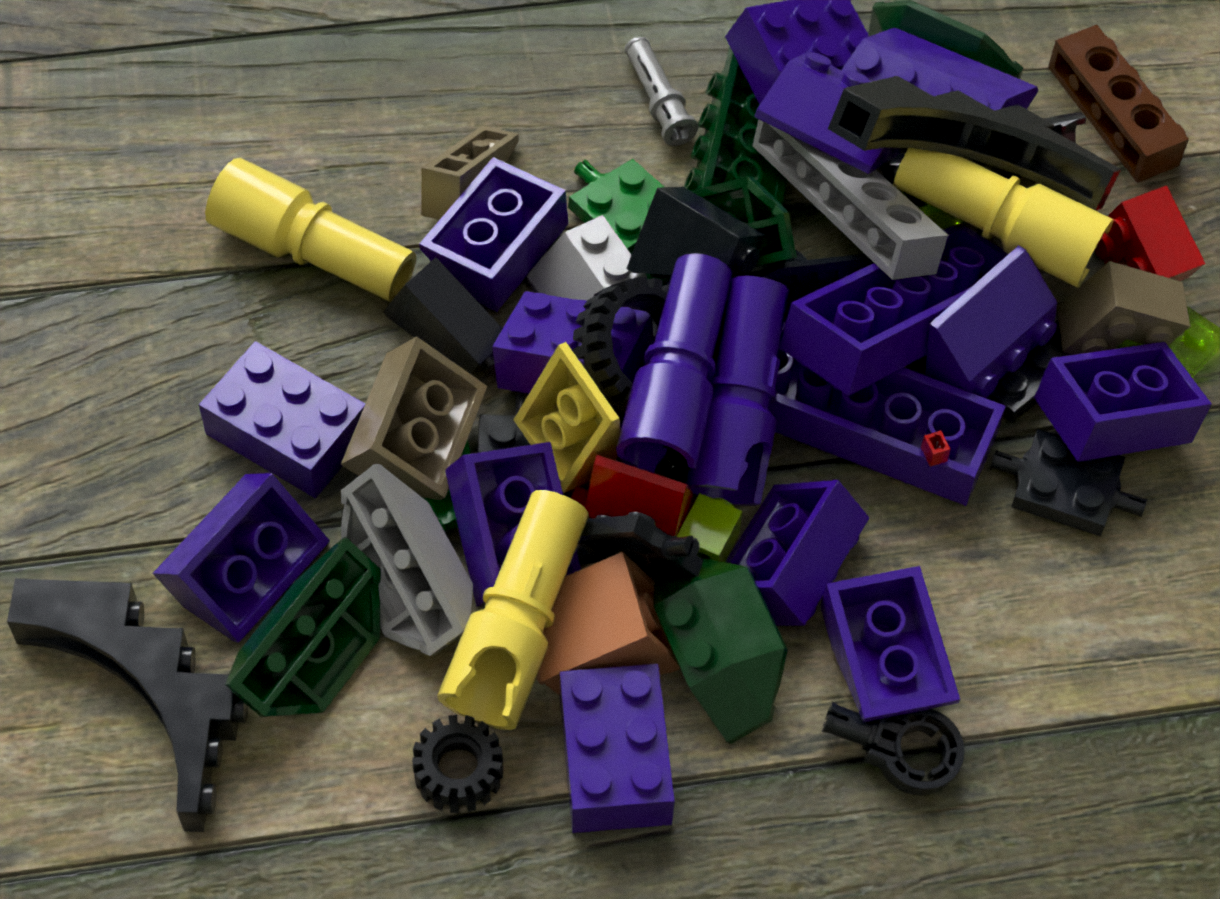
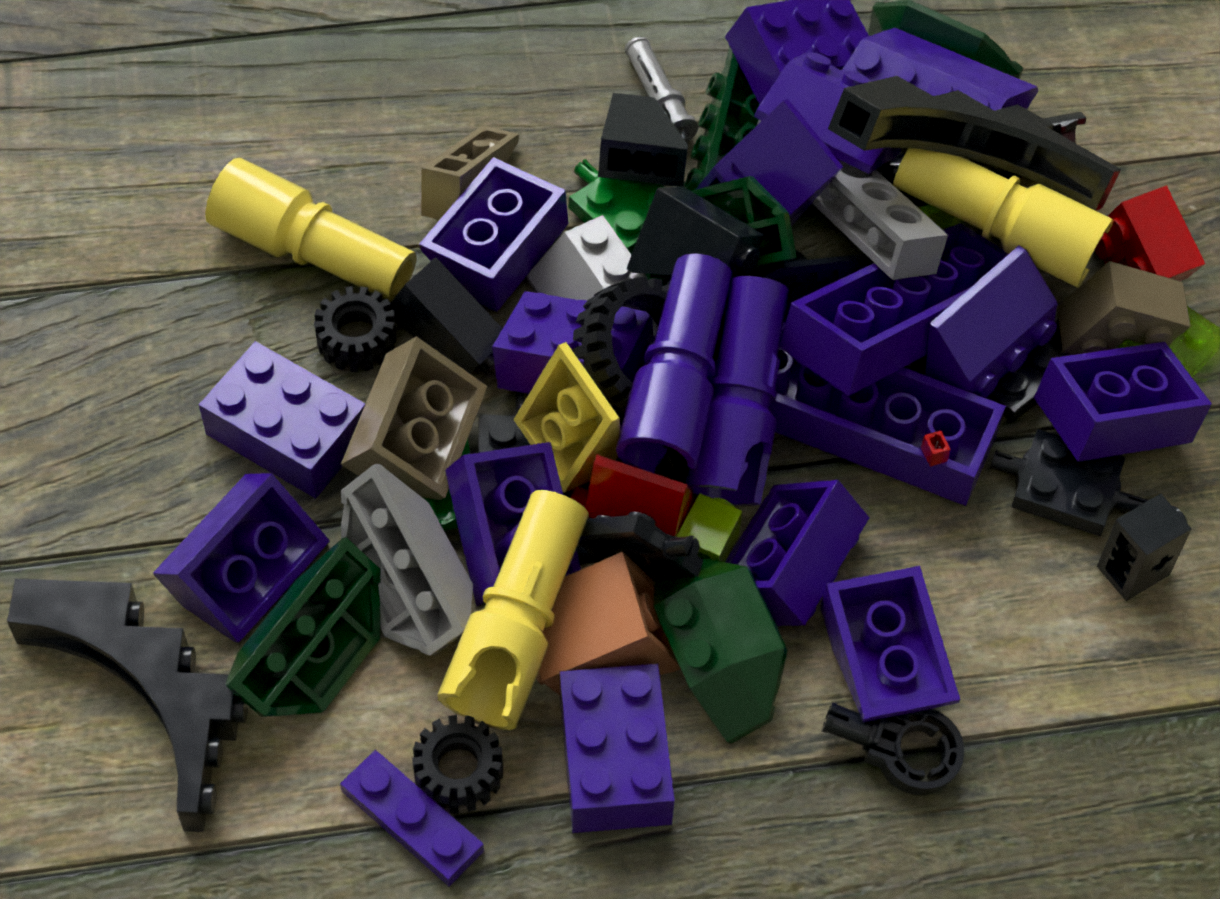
(355, 308): none -> black tyre
(412, 817): none -> dark purple plate
(641, 143): none -> black slope
(783, 158): none -> dark purple slope
(1118, 103): reddish brown brick -> none
(1144, 546): none -> black brick

